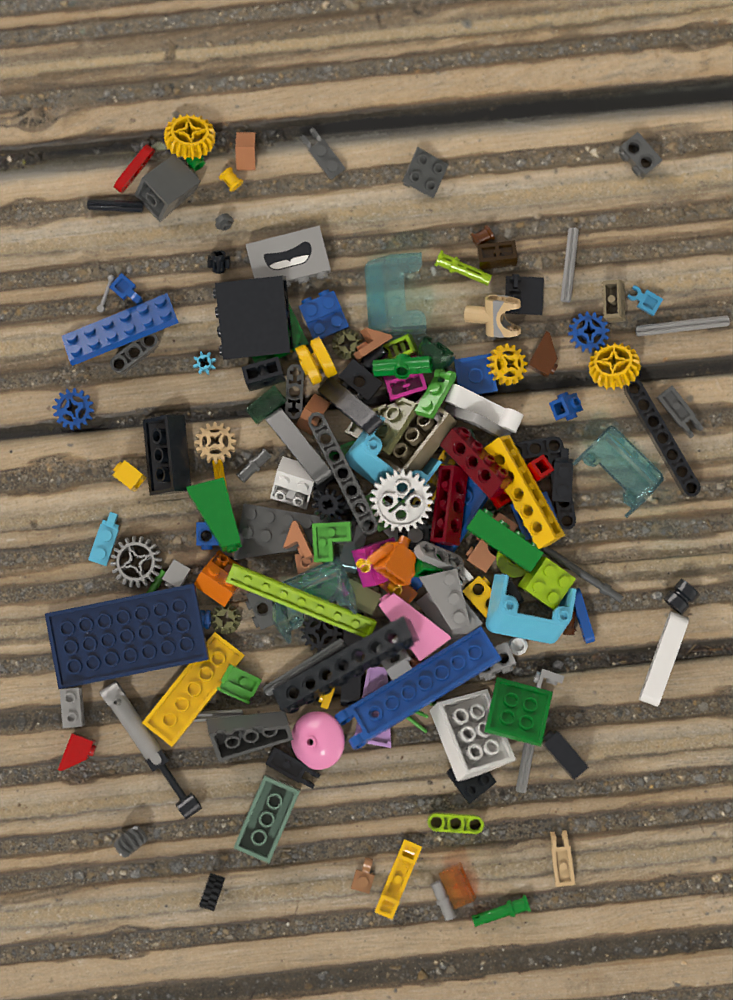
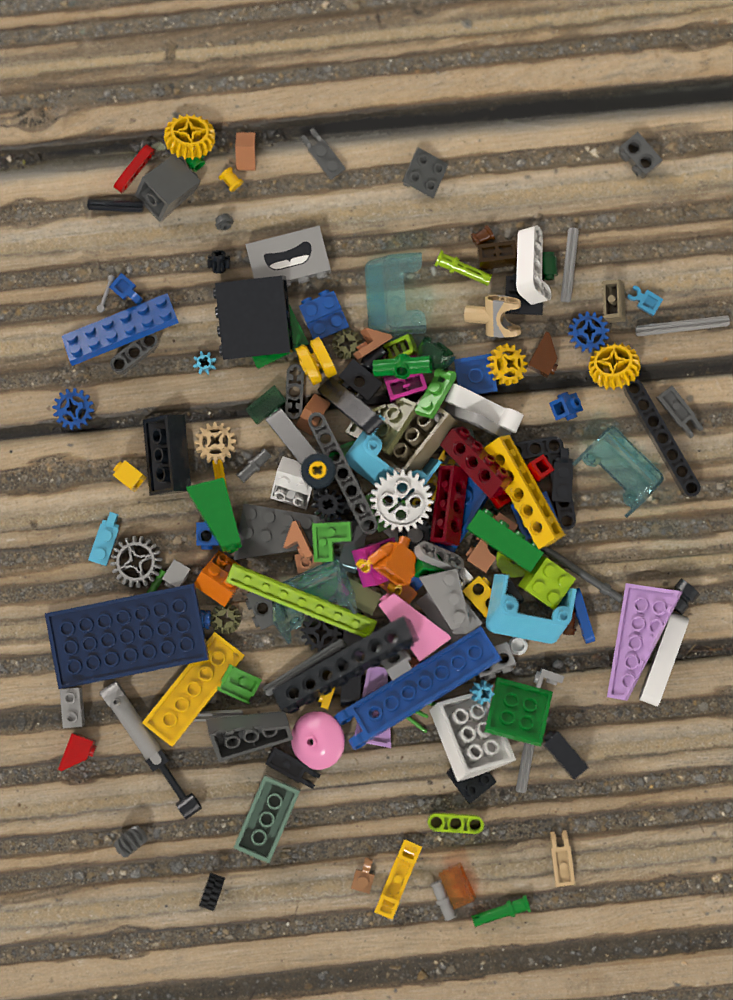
(263, 374): black brick -> none
(318, 460): none -> black bush
(478, 695): none -> medium azure gear
(529, 266): none -> white beam
(549, 266): none -> dark green brick
(640, 625): none -> lavender wing

